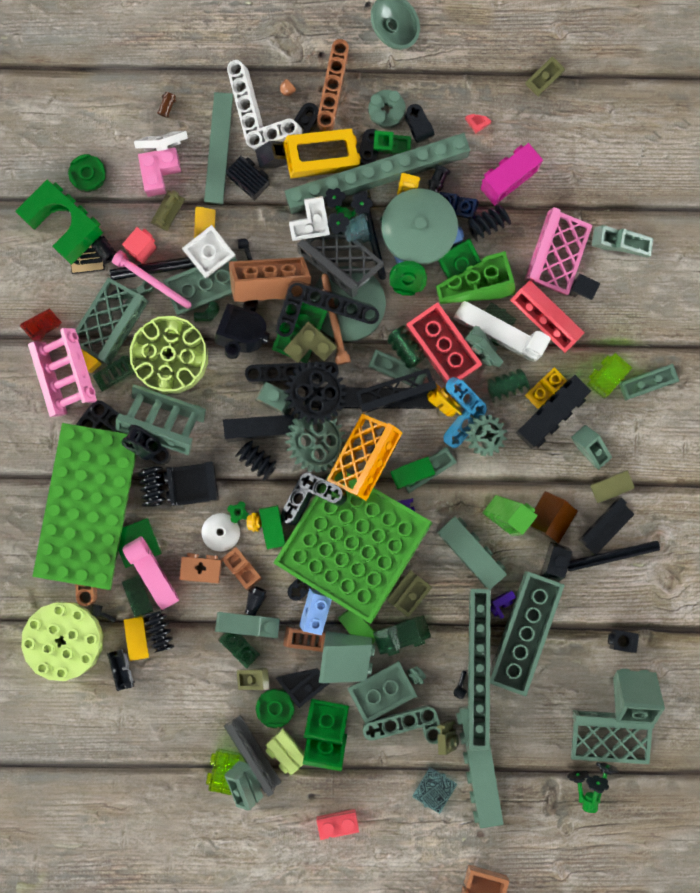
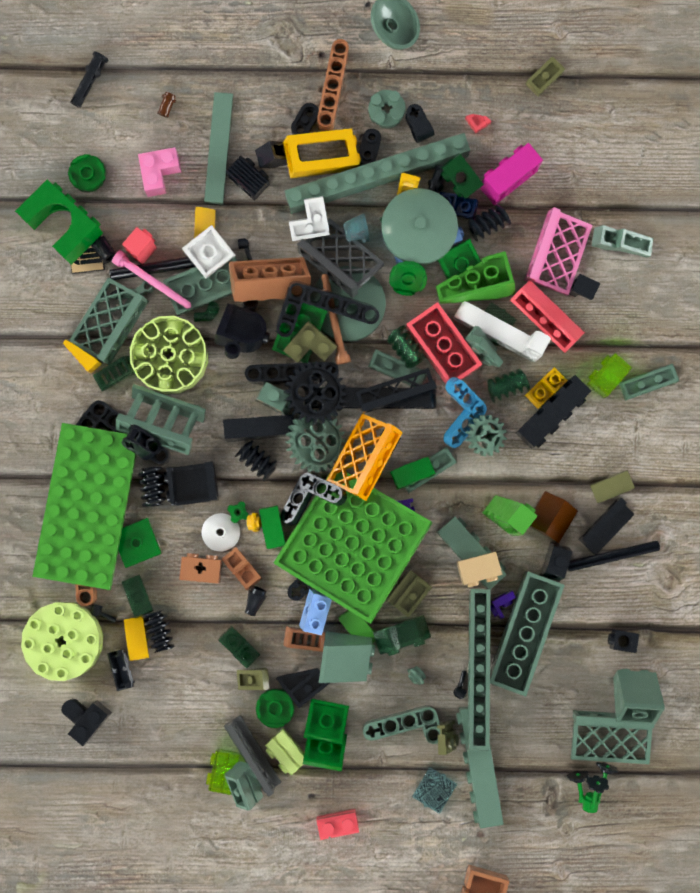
(40, 325): clear red slope -> none
(47, 377): bright pink fence -> none
(86, 720): none -> black brick
(92, 72): none -> black pin
(140, 555): bright pink beam -> none
(161, 142): white plate -> none
(167, 210): olive hinge -> none
(247, 625): sand green slope -> none
(252, 113): white beam -> none
(287, 88): nougat hinge -> none
(342, 219): black plant -> none
(372, 235): black piece -> none
(382, 692): sand green plate -> none
(390, 143): green slope -> none
(447, 403): yellow hinge -> none
(471, 182): none -> dark green brick
(479, 568): none -> tan piece
(591, 446): sand green slope -> none

